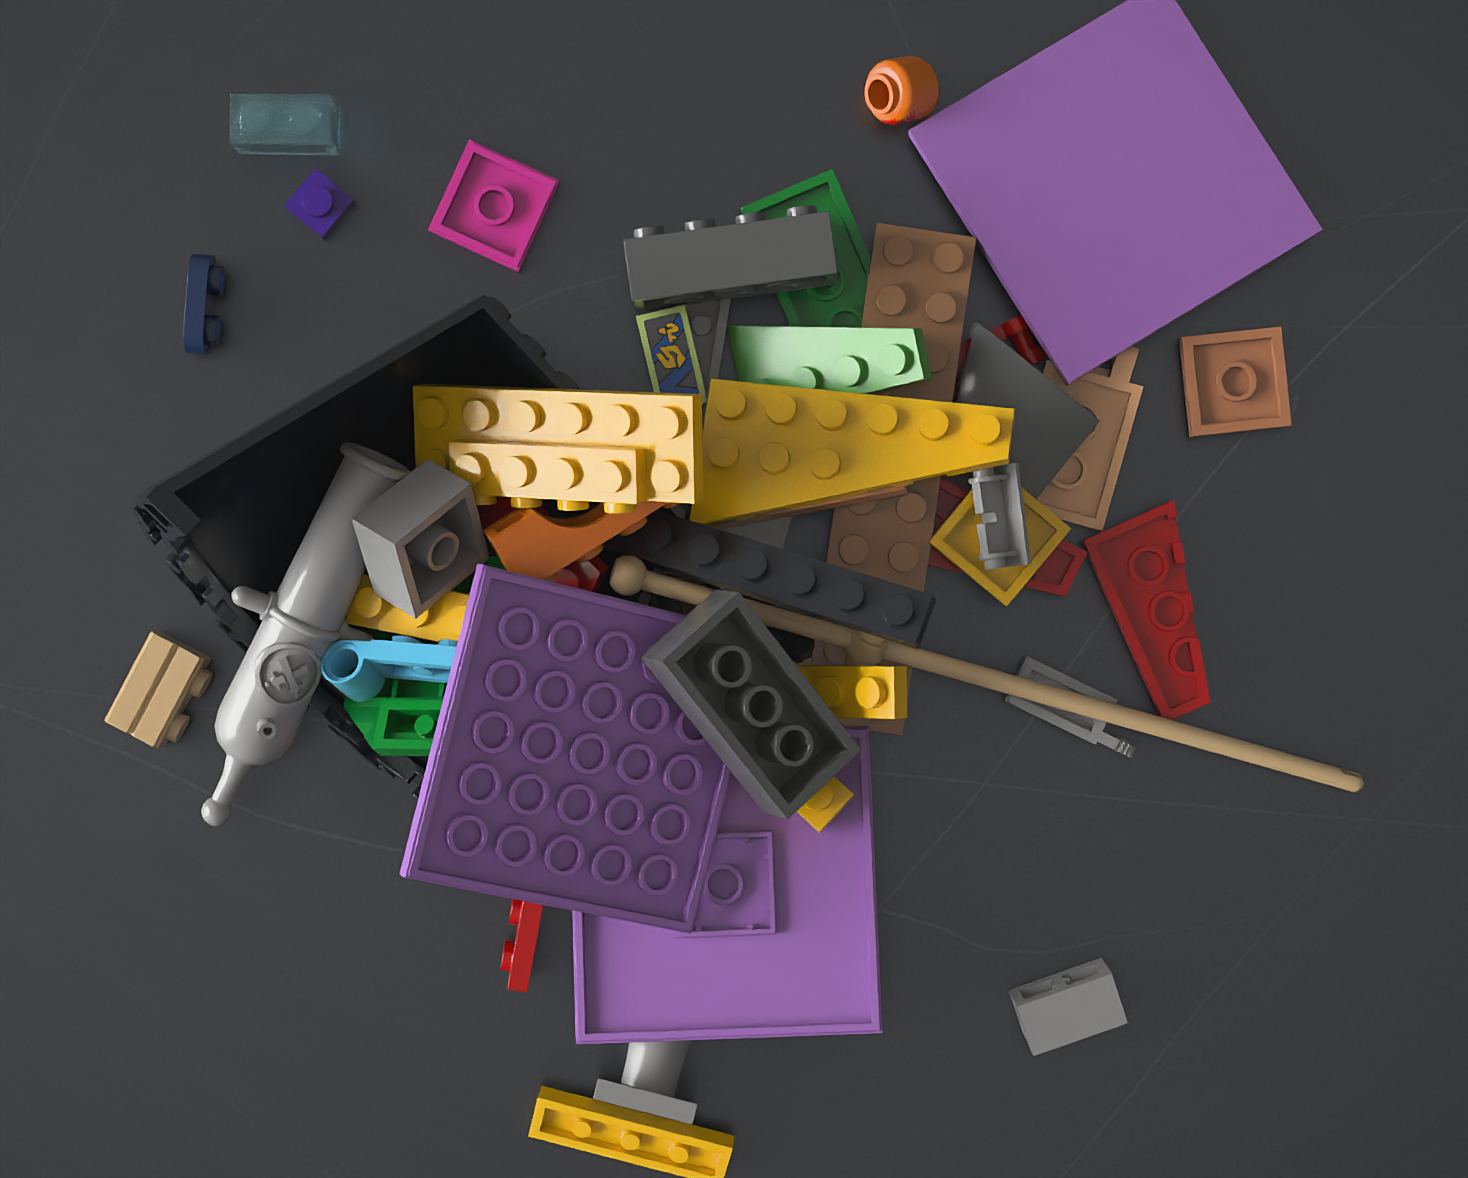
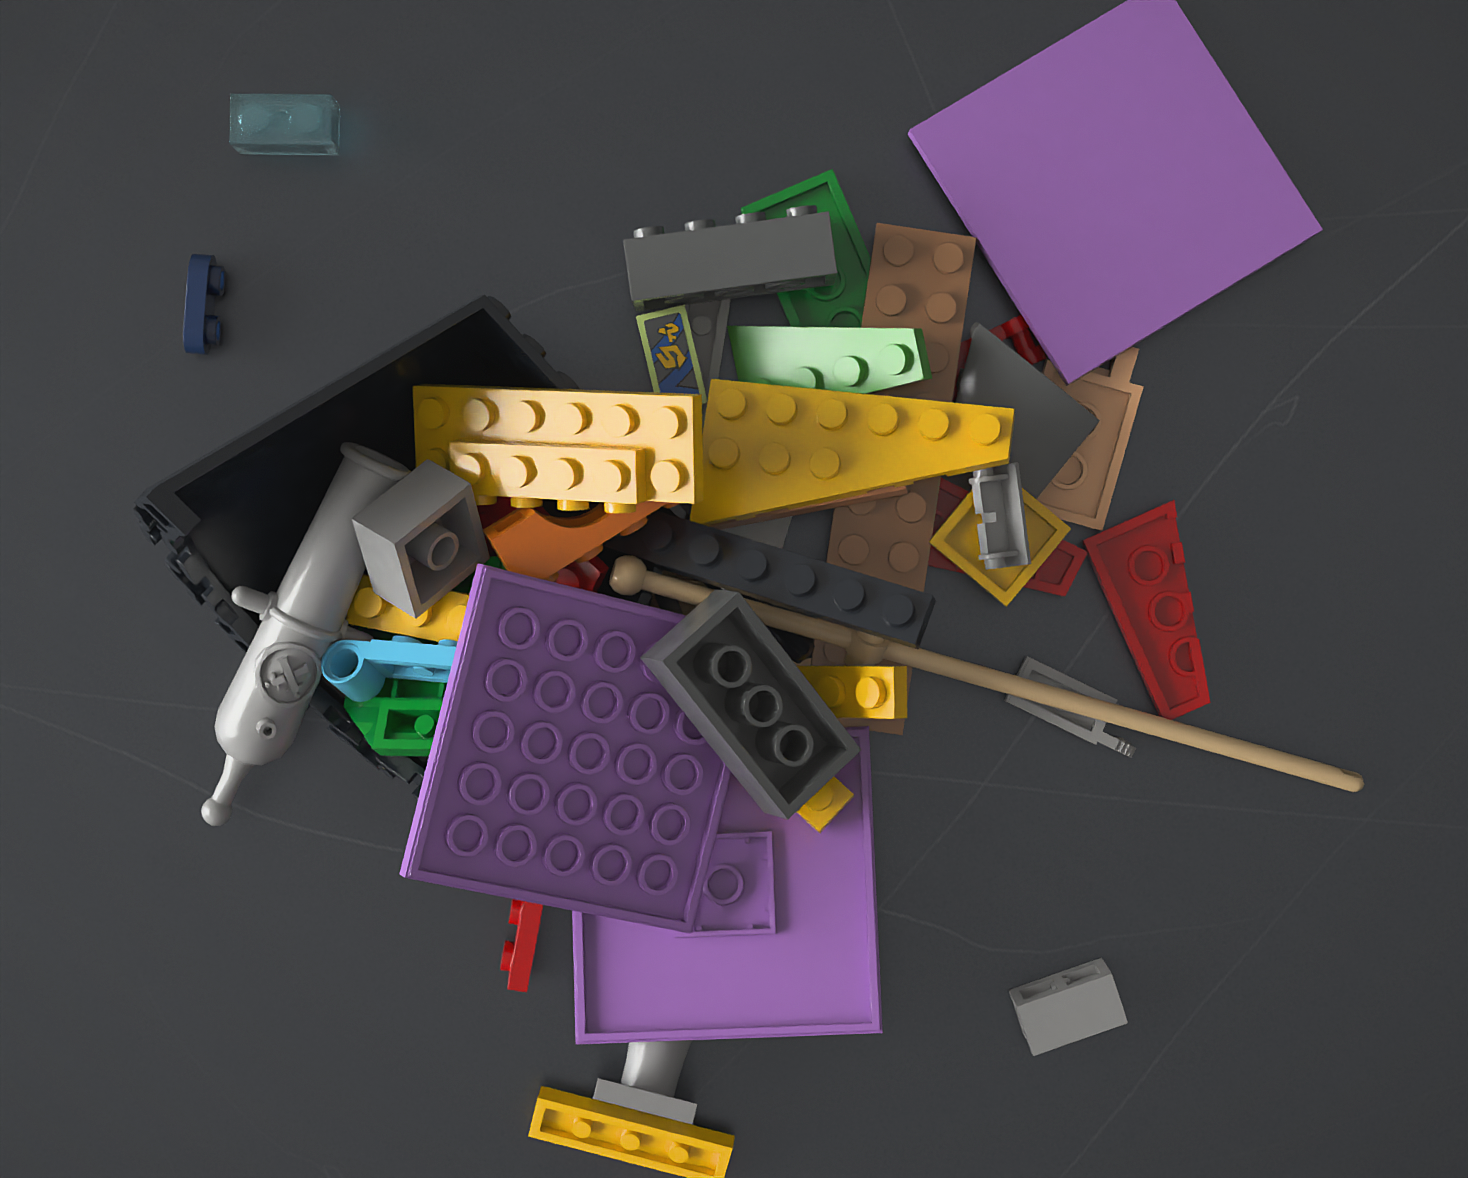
(159, 690): tan brick -> none
(320, 203): dark purple plate -> none
(494, 206): dark pink tile -> none
(902, 90): orange head -> none
(1235, 381): nougat plate -> none

